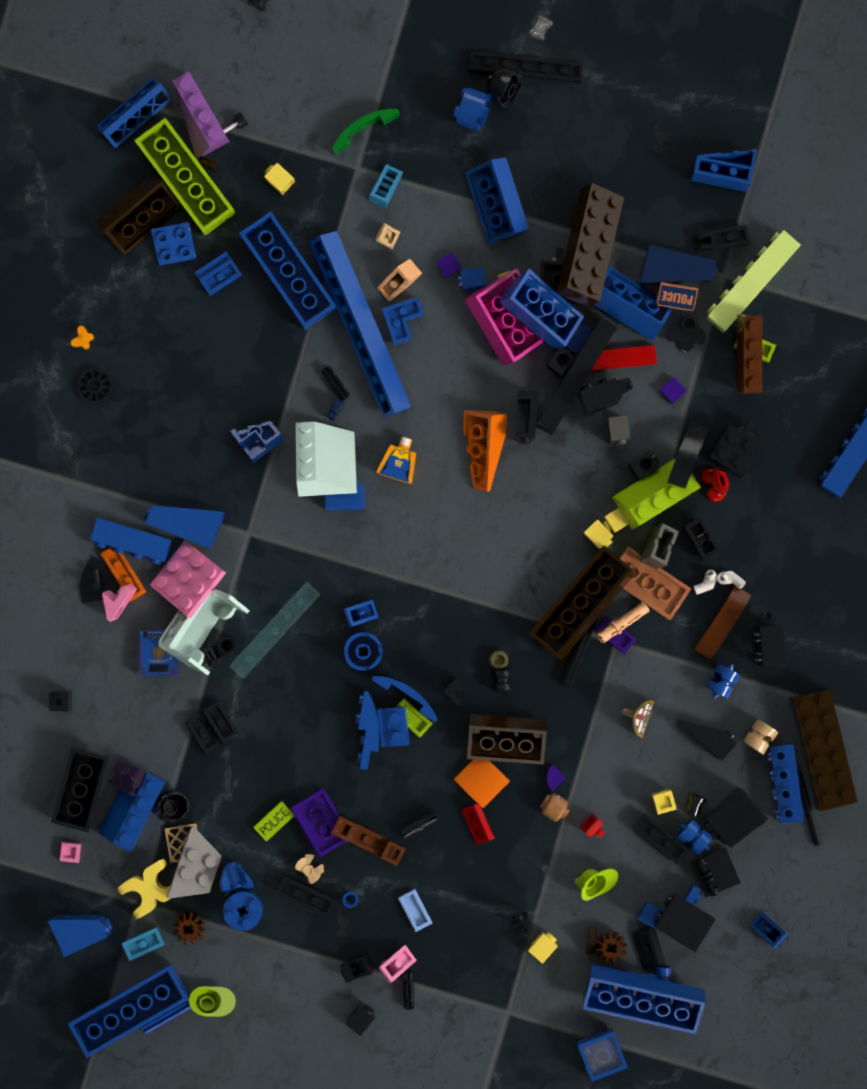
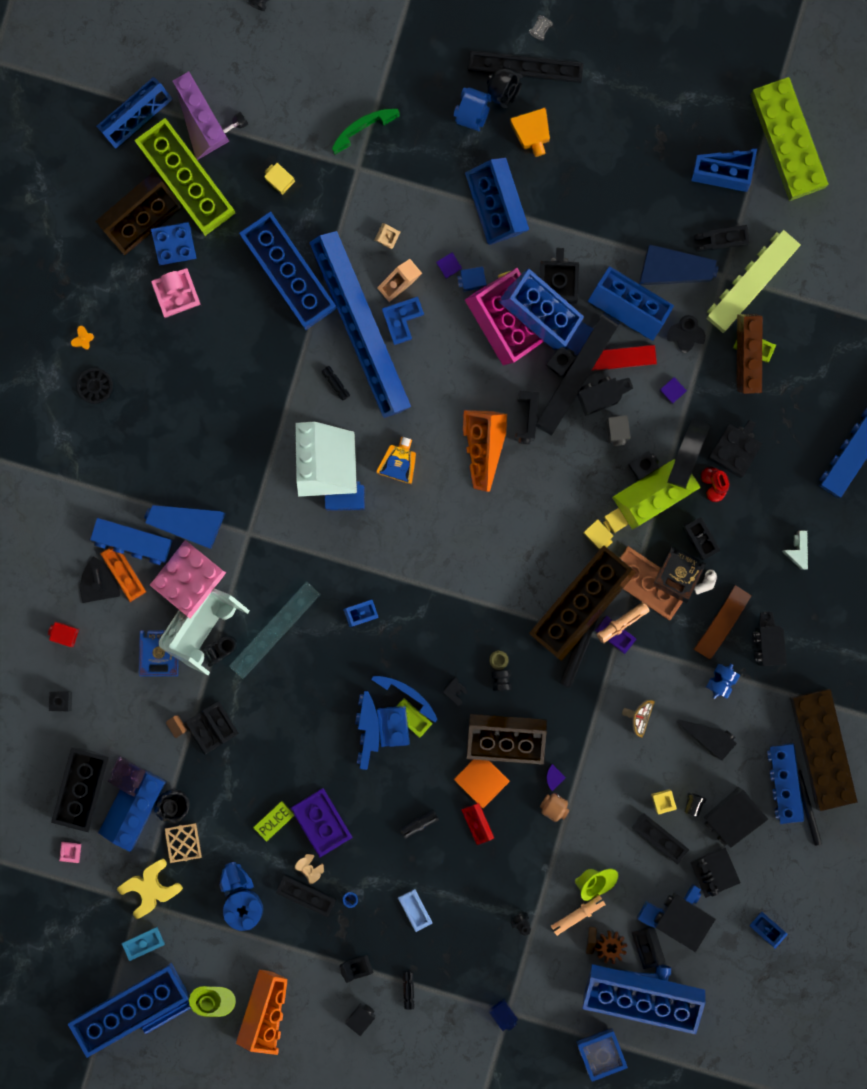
(63, 634): none -> red brick
(79, 931): blue slope -> none
(116, 603): bright pink slope -> none
(175, 292): none -> bright pink plate
(176, 726): none -> medium nougat slope
(182, 929): reddish brown gear -> none
(195, 867): light grey wing -> none
(209, 163): dark brown tile -> none
(218, 273): blue plate -> none
(258, 439): blue slope -> none
(262, 1017): none -> orange wedge
(336, 409): dark blue tile -> none
(352, 651): blue brick -> none
(368, 840): reddish brown slope -> none
(384, 200): dark azure slope -> none
(397, 963): bright pink slope -> none
(504, 1015): none -> clear blue brick
(532, 130): none -> light orange torso
(543, 946): light yellow brick -> none
(579, 914): none -> light nougat pin
(590, 245): dark brown brick -> none
(592, 826): red tile -> none
(659, 546): dark grey brick -> none
(676, 296): slope -> none
(682, 570): none -> black container
(691, 834): blue wheel -> none
(730, 577): white arm -> none
(760, 736): tan wheel -> none
(789, 138): none -> lime brick
(799, 556): none -> light aqua slope

